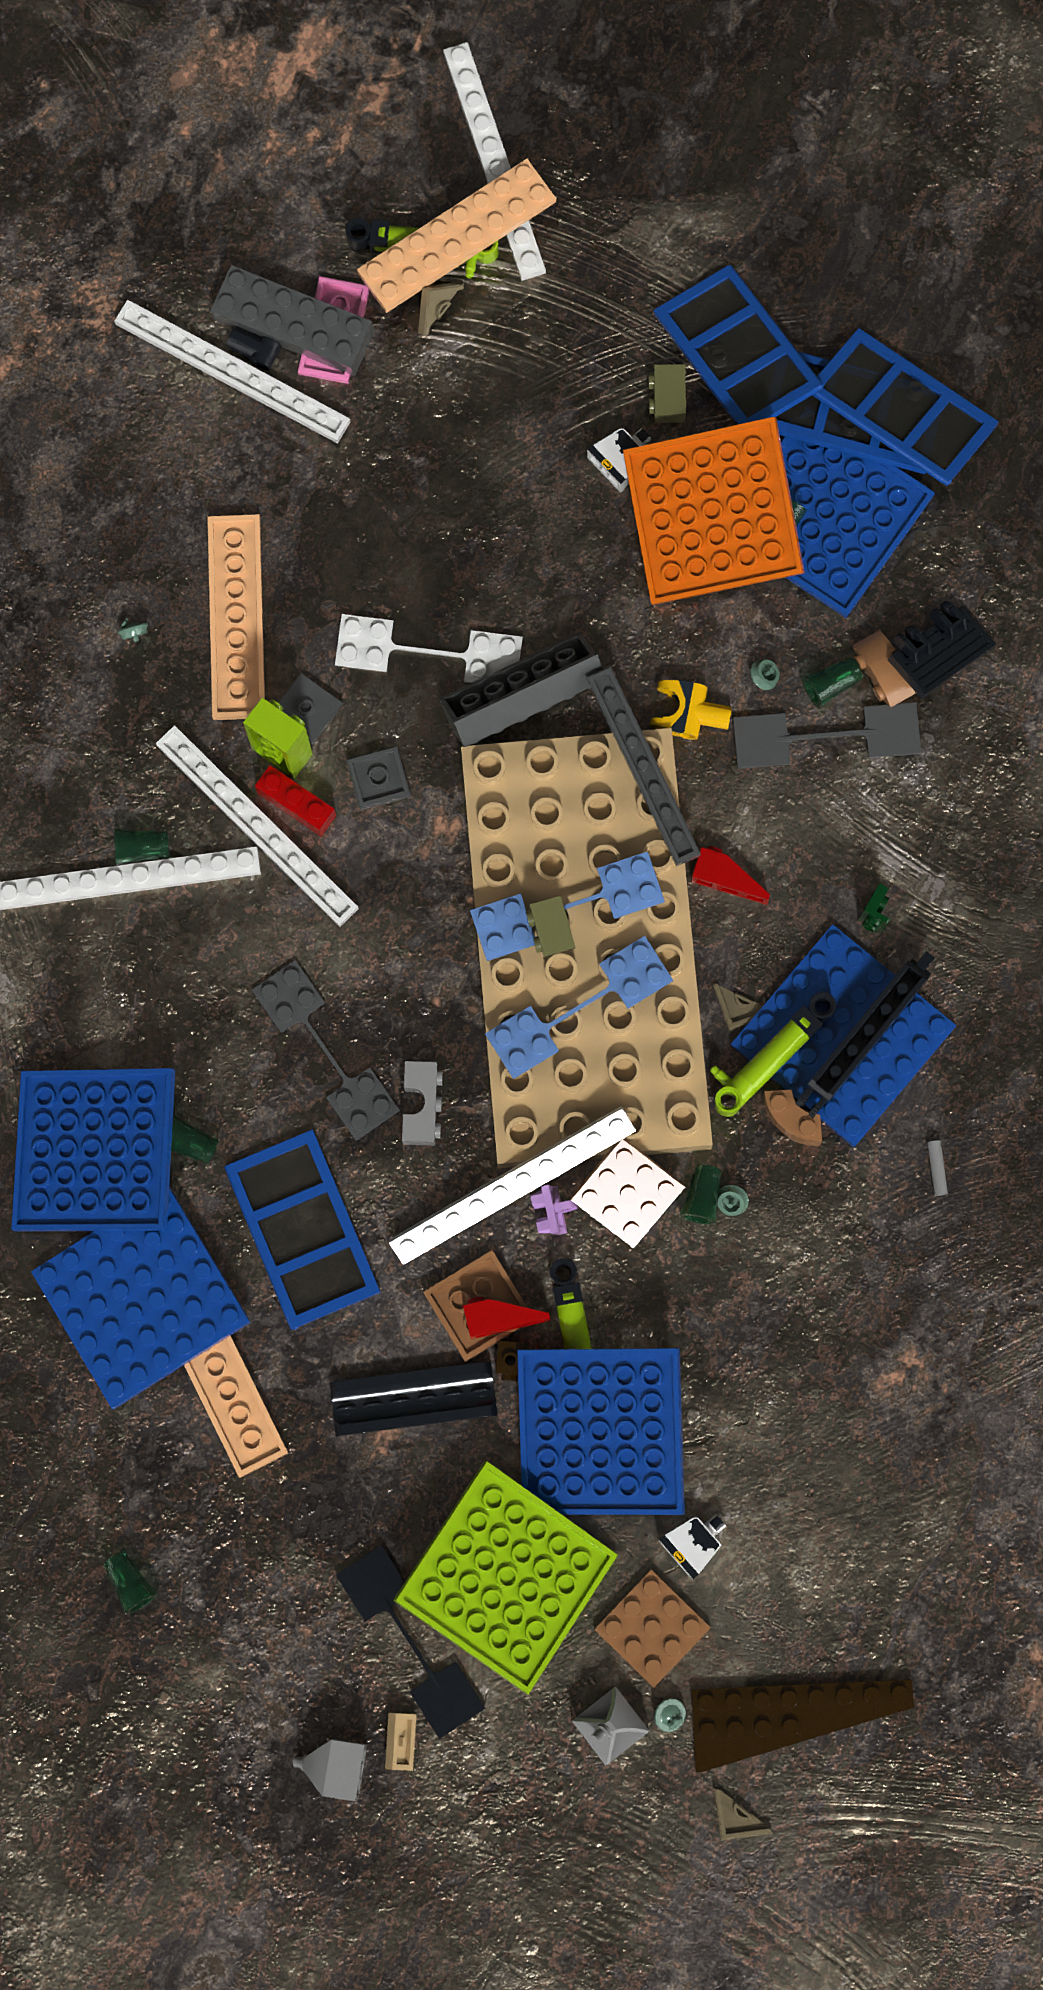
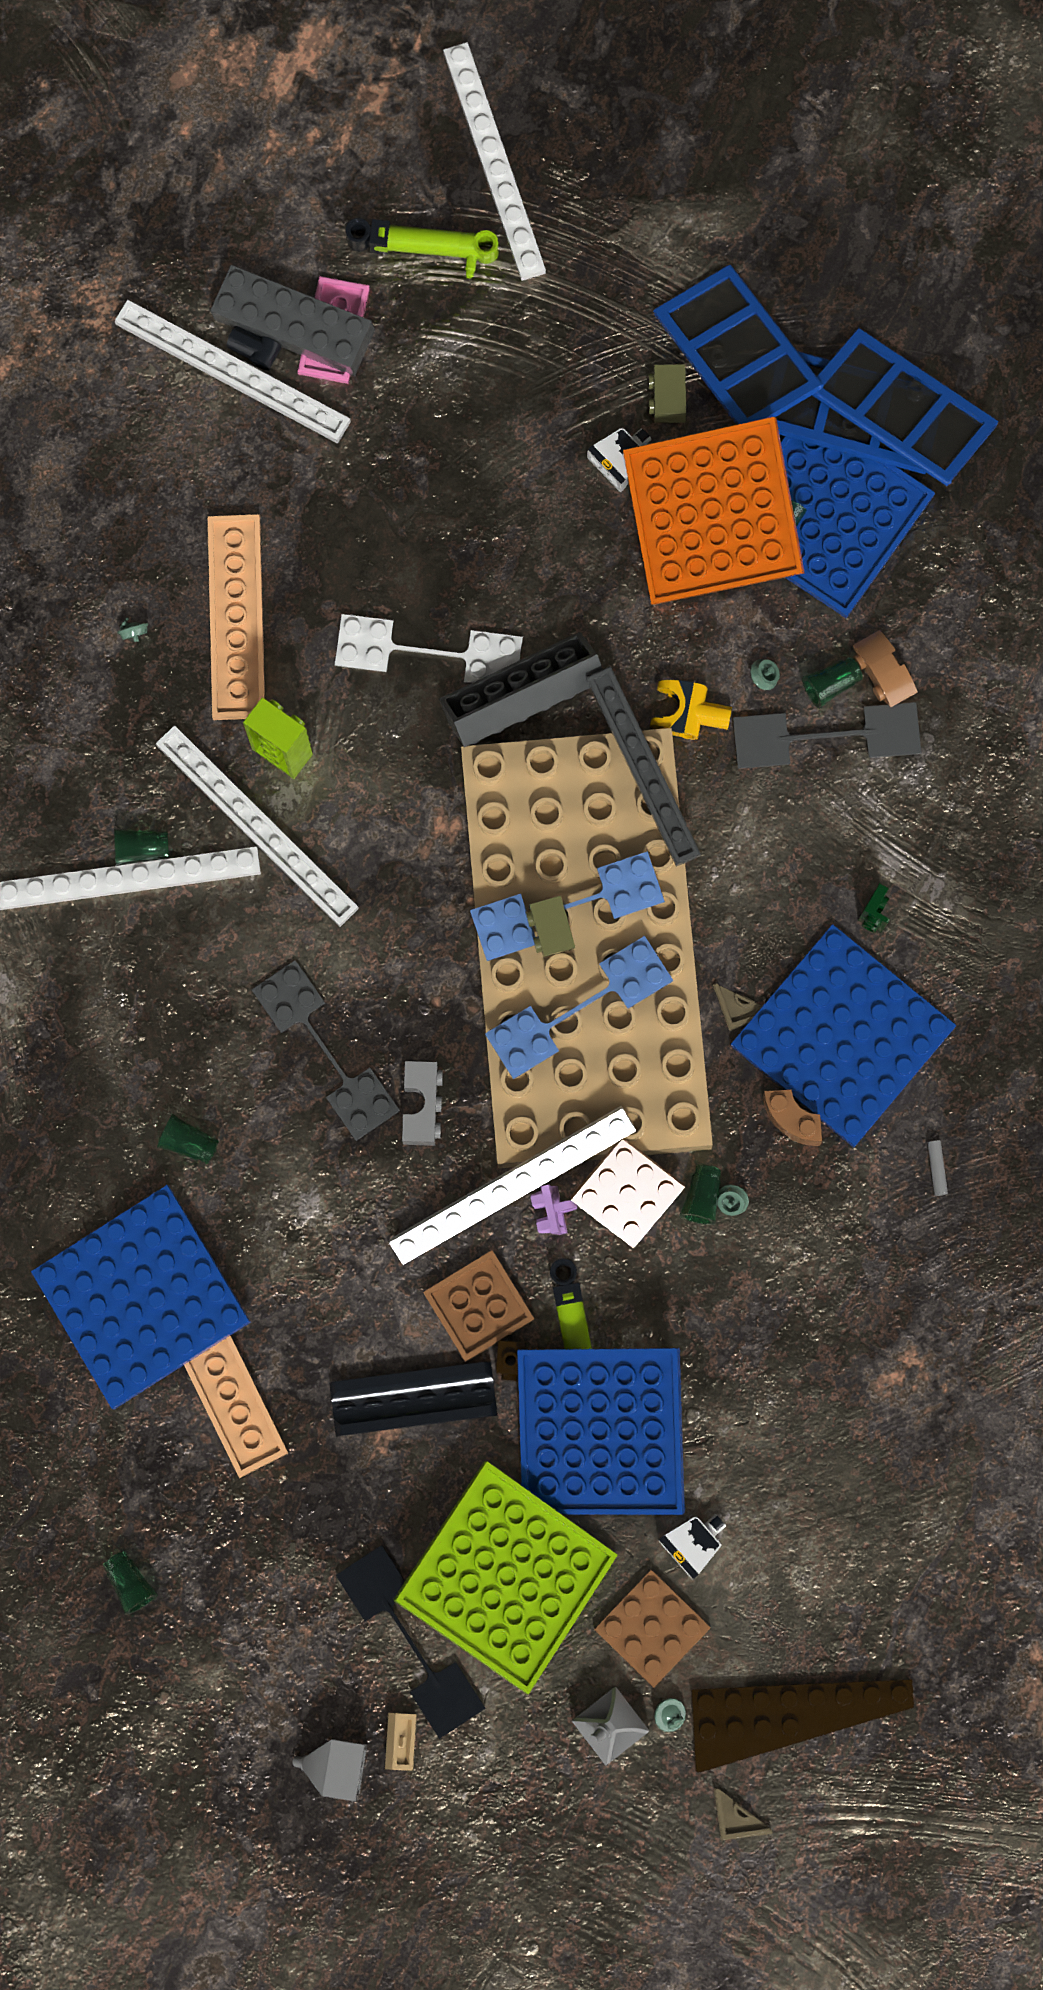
(93, 1150): blue plate -> none
(295, 801): red brick -> none
(301, 1229): door -> none
(311, 705): dark grey plate -> none
(378, 778): dark grey plate -> none
(434, 303): dark tan tile -> none
(456, 235): light nougat plate -> none
(495, 1317): red slope -> none
(723, 874): red slope -> none
(773, 1055): lime piece -> none
(867, 1032): black hinge -> none
(942, 654): black hinge -> none

